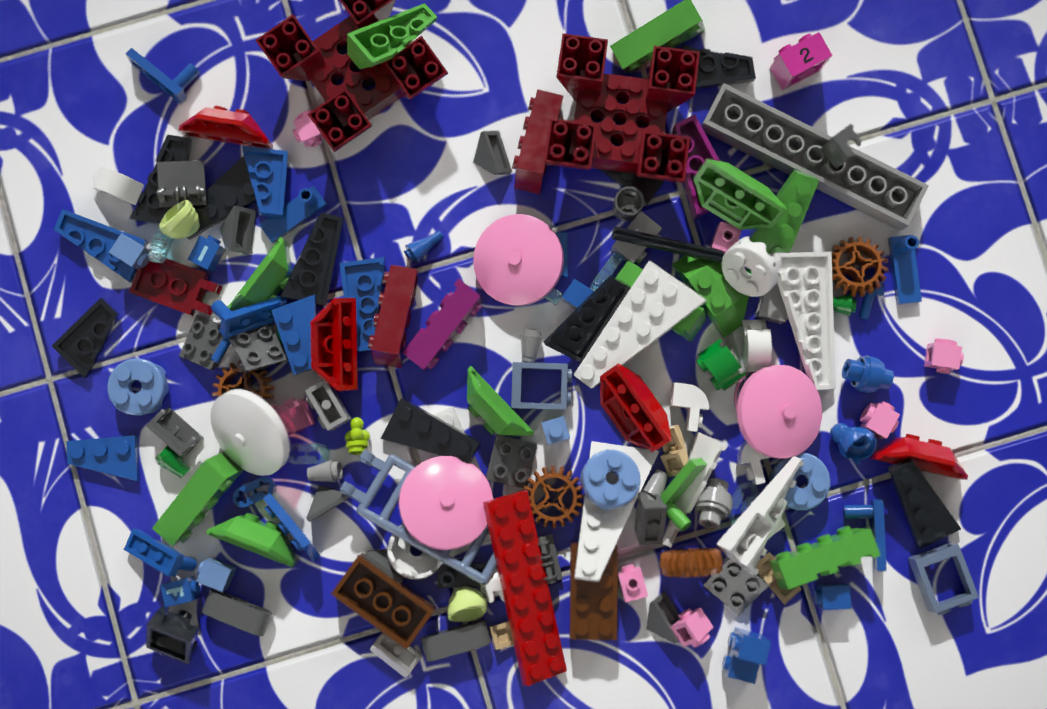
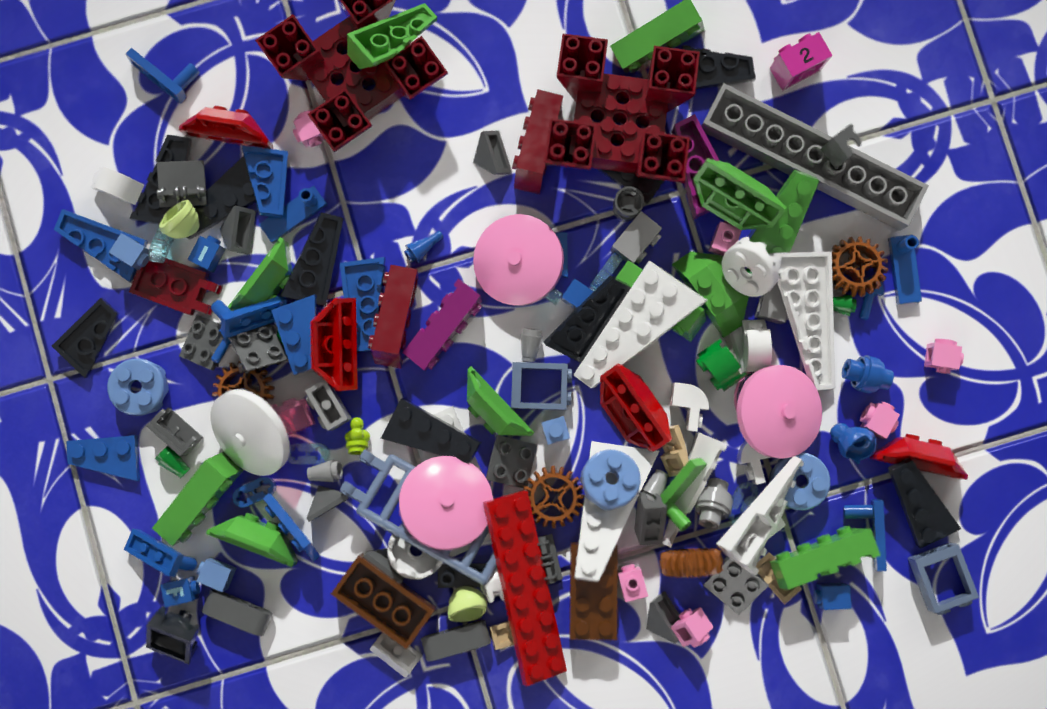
(667, 244): black axle -> none
(745, 655): blue brick -> none

